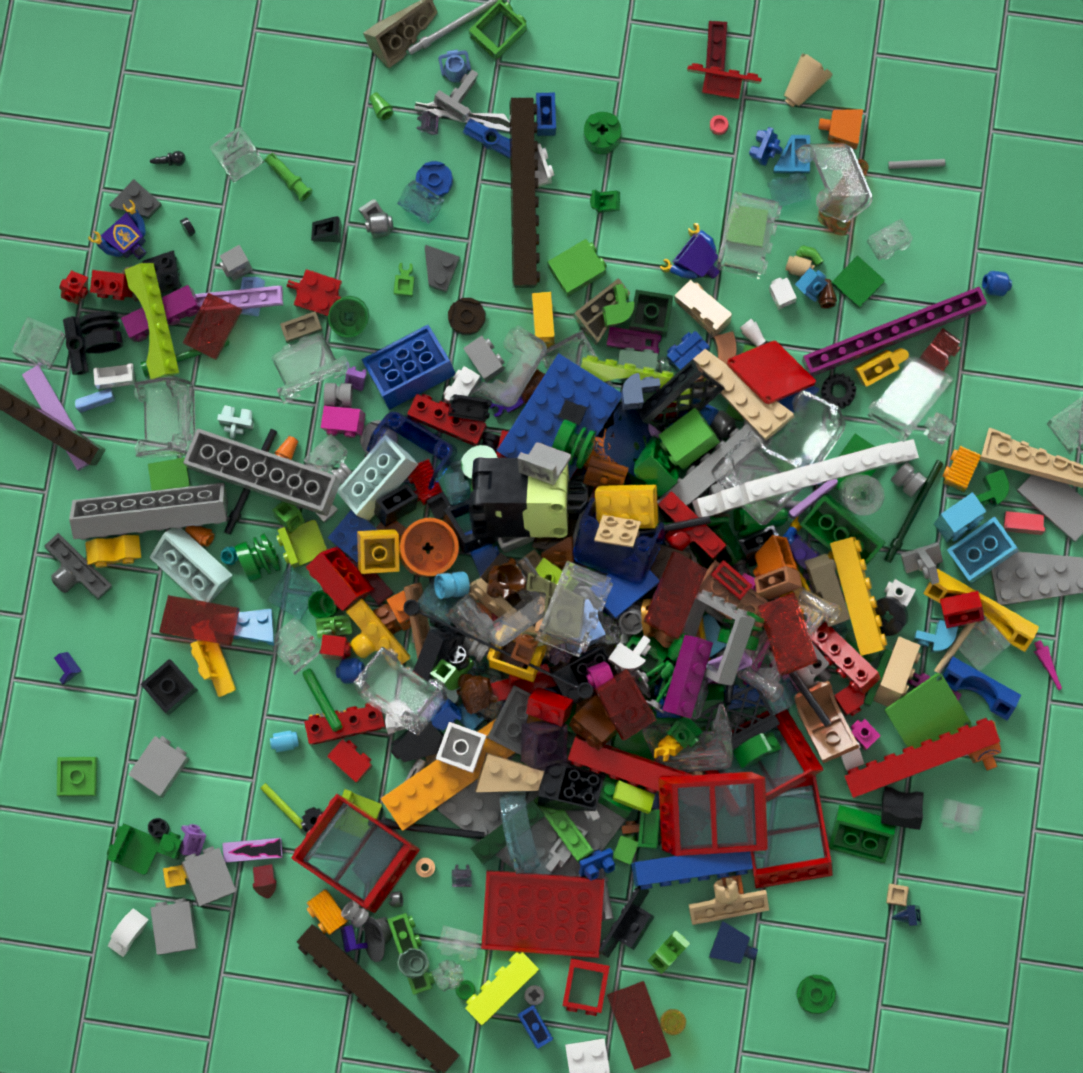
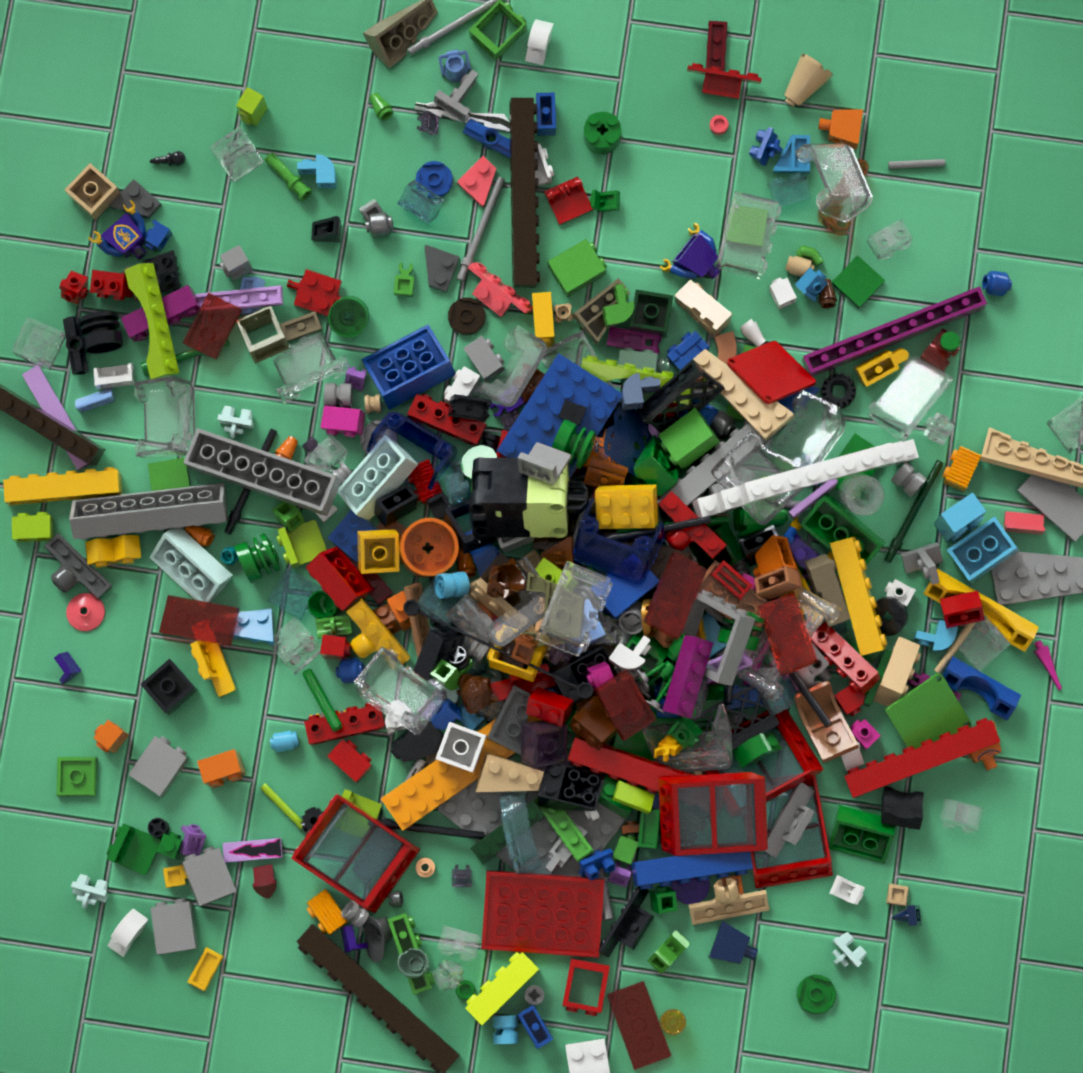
(32, 528): none -> lime brick
(62, 487): none -> yellow brick
(89, 894): none -> light aqua hips
(92, 191): none -> tan brick
(92, 618): none -> coral dish
(110, 736): none -> orange brick
(157, 237): none -> blue brick
(187, 227): black tile -> none
(205, 969): none -> yellow tile
(221, 768): none -> orange brick
(251, 107): none -> lime brick
(269, 346): none -> olive window
(310, 444): none -> clear purple hinge
(323, 169): none -> medium azure brick
(373, 403): none -> tan wheel
(466, 564): none -> orange cone
(478, 180): none -> coral wing
(480, 230): none -> light grey bar
(495, 293): none -> coral bracket
(505, 1029): none -> medium azure wheel
(509, 419): none -> tile
(538, 41): none -> white brick
(558, 309): none -> tan plate
(568, 200): none -> red hinge
(618, 531): tan hinge -> none
(620, 875): none -> medium lavender tile
(663, 900): none -> green brick
(691, 892): none -> dark purple tile
(791, 820): none -> light grey bracket
(847, 890): none -> white bracket
(855, 956): none -> light aqua hips
(949, 341): none -> green tile
(997, 488): green brick -> none

